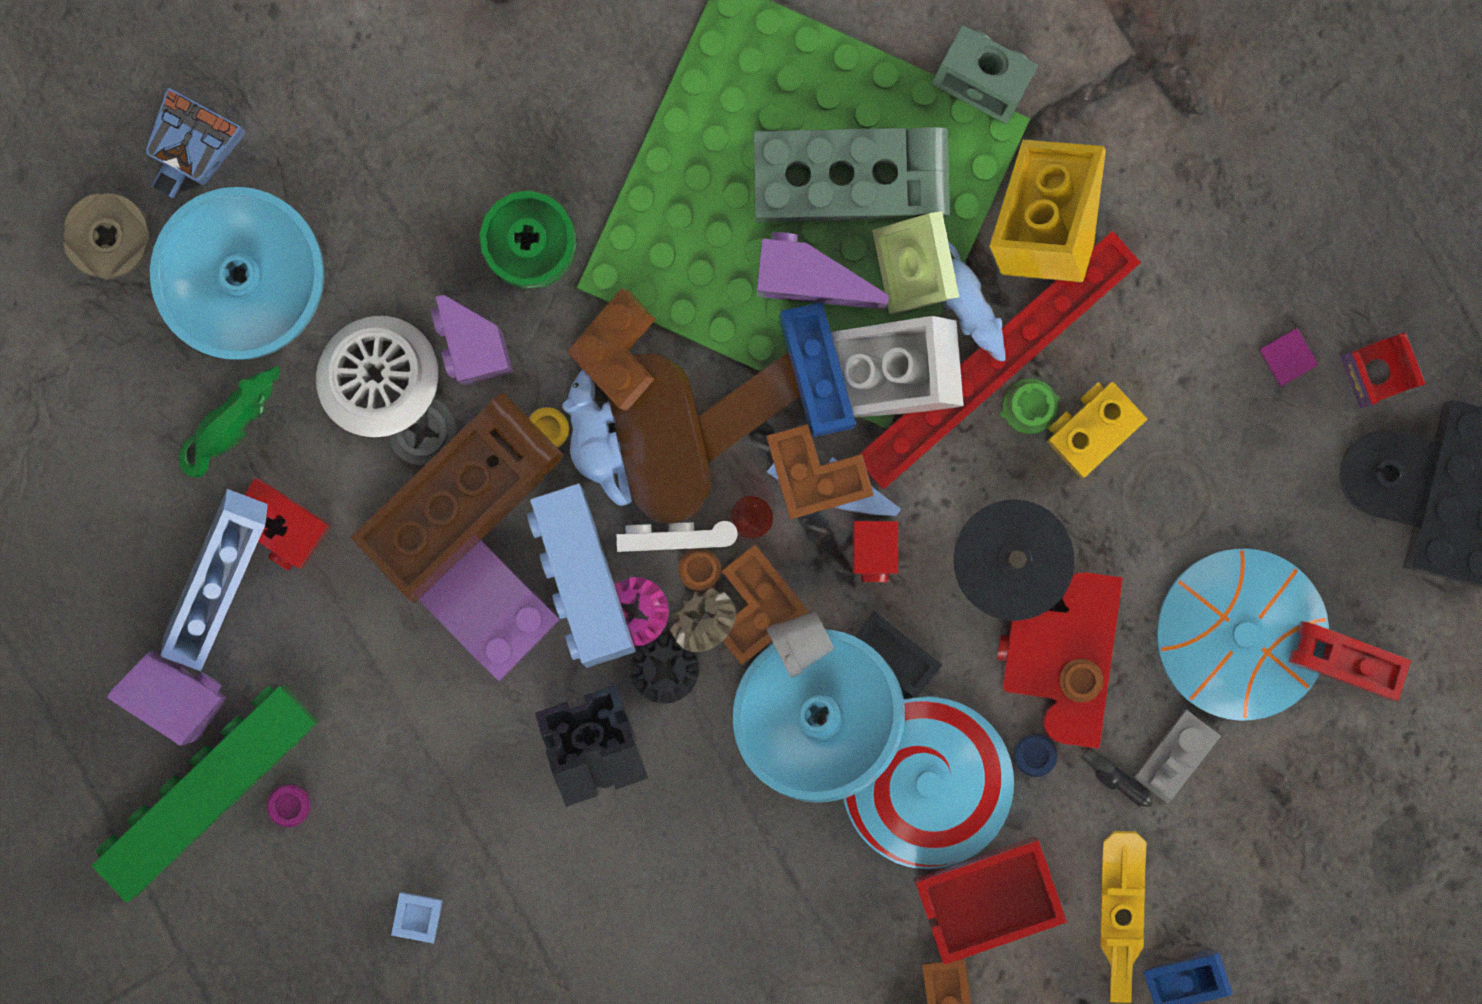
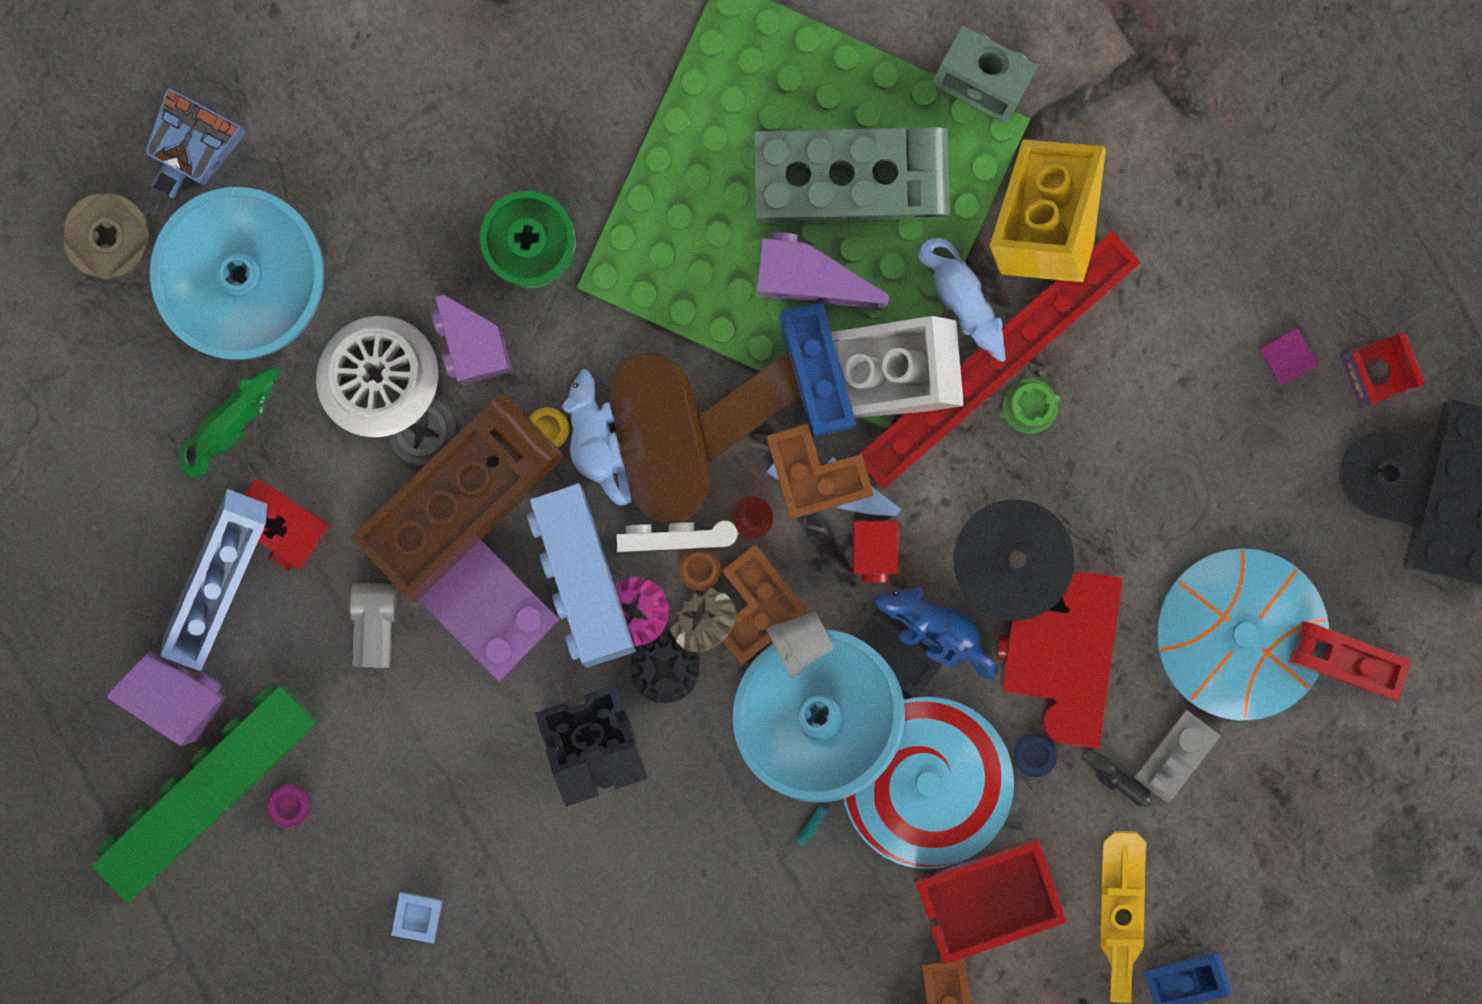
(373, 611): none -> light grey piece
(606, 345): dark orange plate -> none
(807, 831): none -> teal leg
(915, 262): yellowish green plate -> none
(944, 630): none -> blue animal
(1081, 680): dark orange plate -> none
(1095, 429): yellow brick -> none

